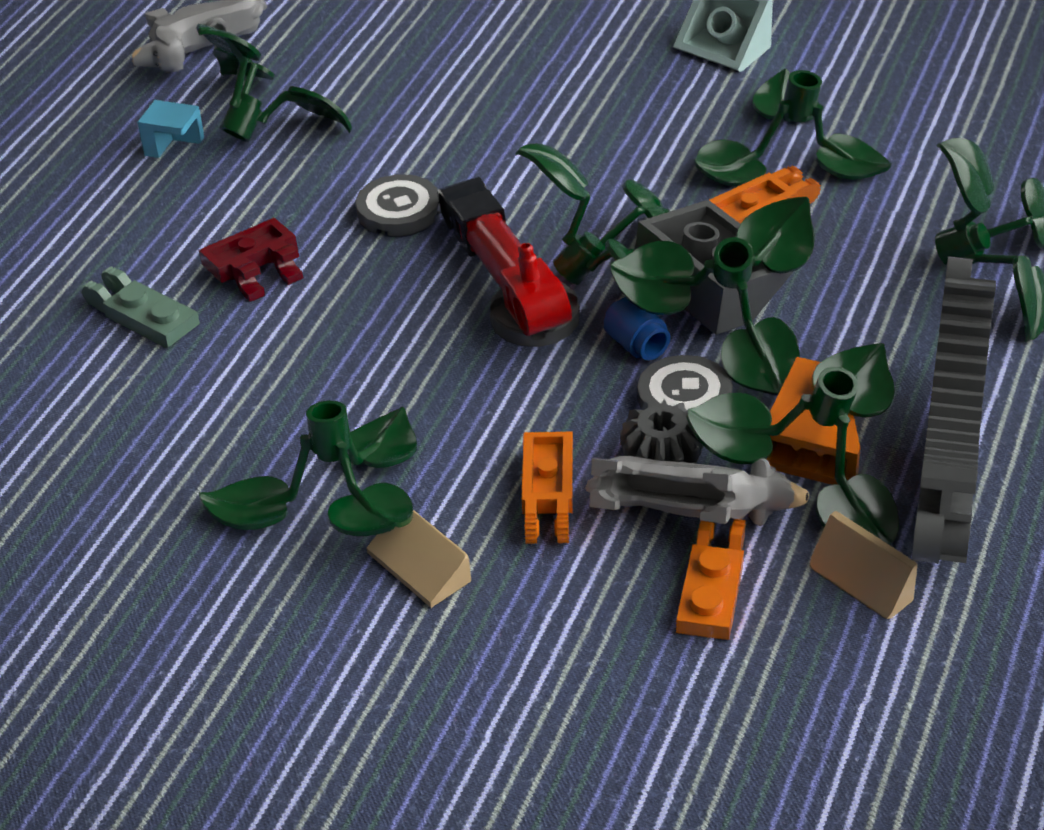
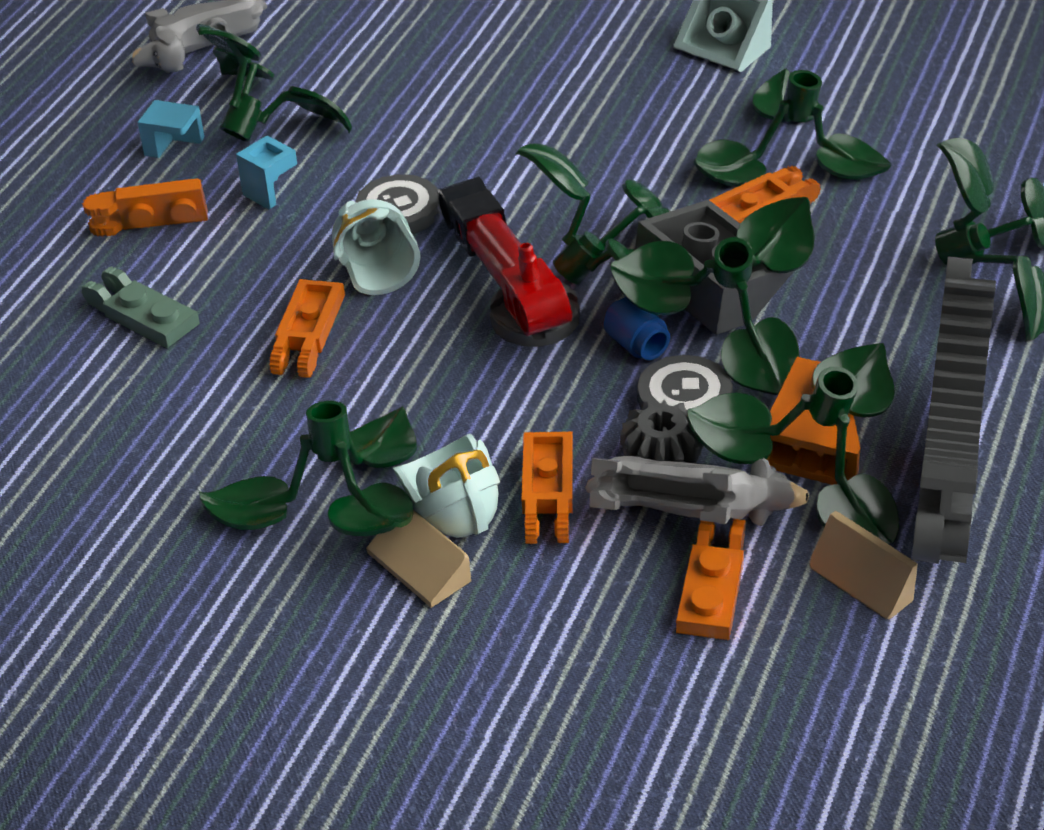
(146, 206): none -> orange hinge
(243, 253): dark red plate -> none
(260, 167): none -> medium azure panel
(306, 325): none -> orange hinge
(375, 246): none -> light aqua helmet
(453, 487): none -> light aqua helmet

